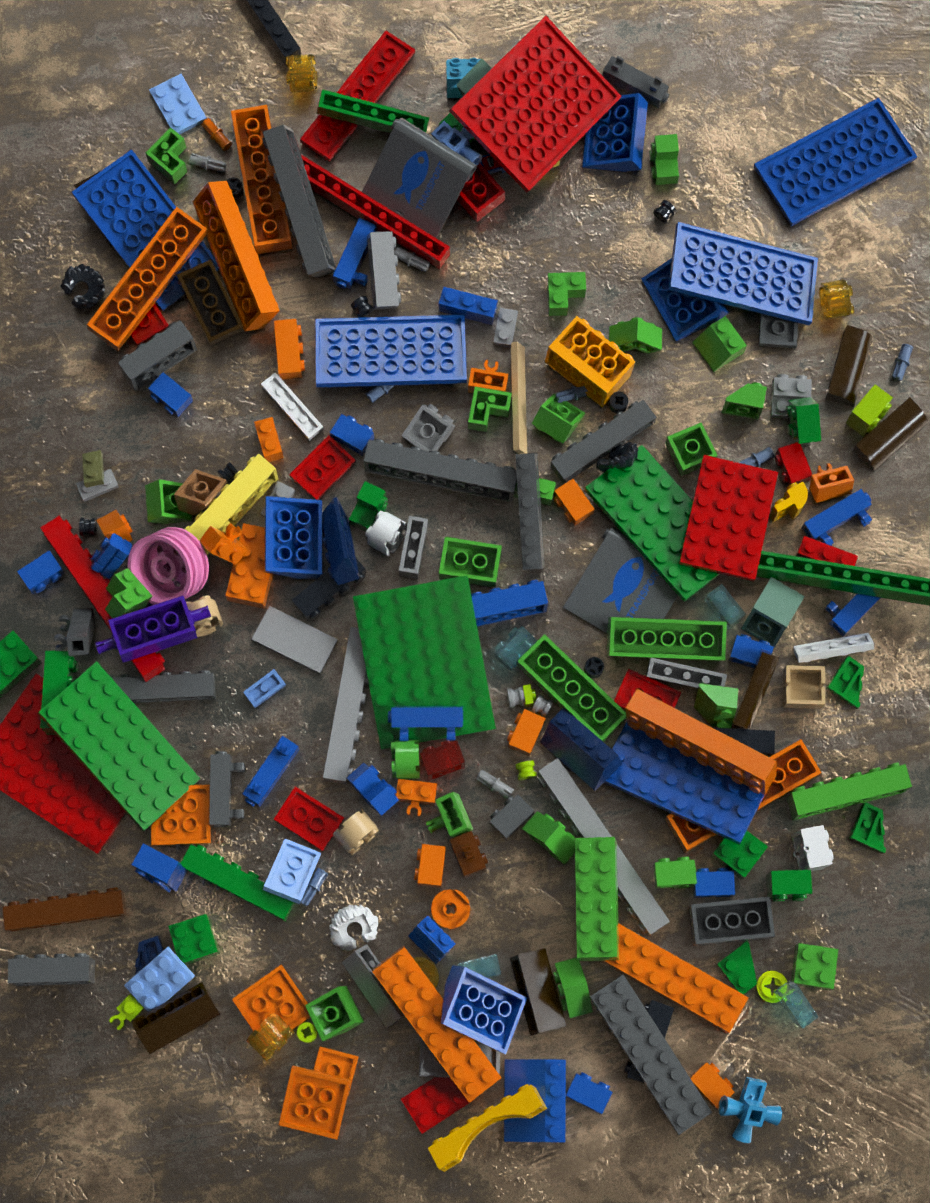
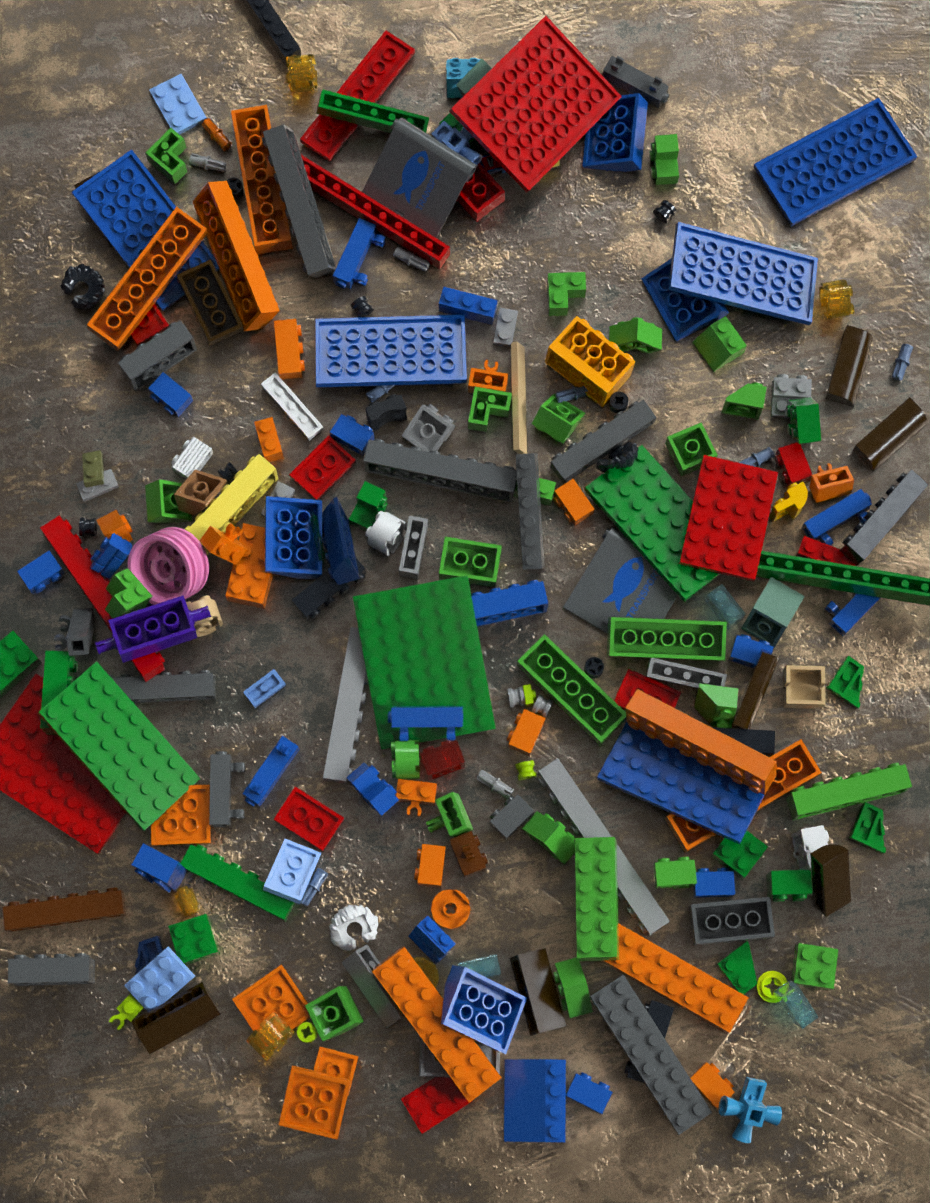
(187, 901): none -> clear yellow brick
(194, 456): none -> white brick
(294, 639): light grey tile -> none
(318, 536): none -> dark green piece
(355, 832): tan brick -> none
(383, 270): light grey brick -> none
(386, 411): none -> black brick
(451, 1149): yellow arch -> none
(515, 647): clear light blue brick -> none
(580, 749): dark blue slope -> none
(777, 332): dark grey plate -> none
(830, 878): none -> dark brown brick
(833, 647): white plate -> none
(870, 411): lime brick -> none
(883, 518): none -> brick

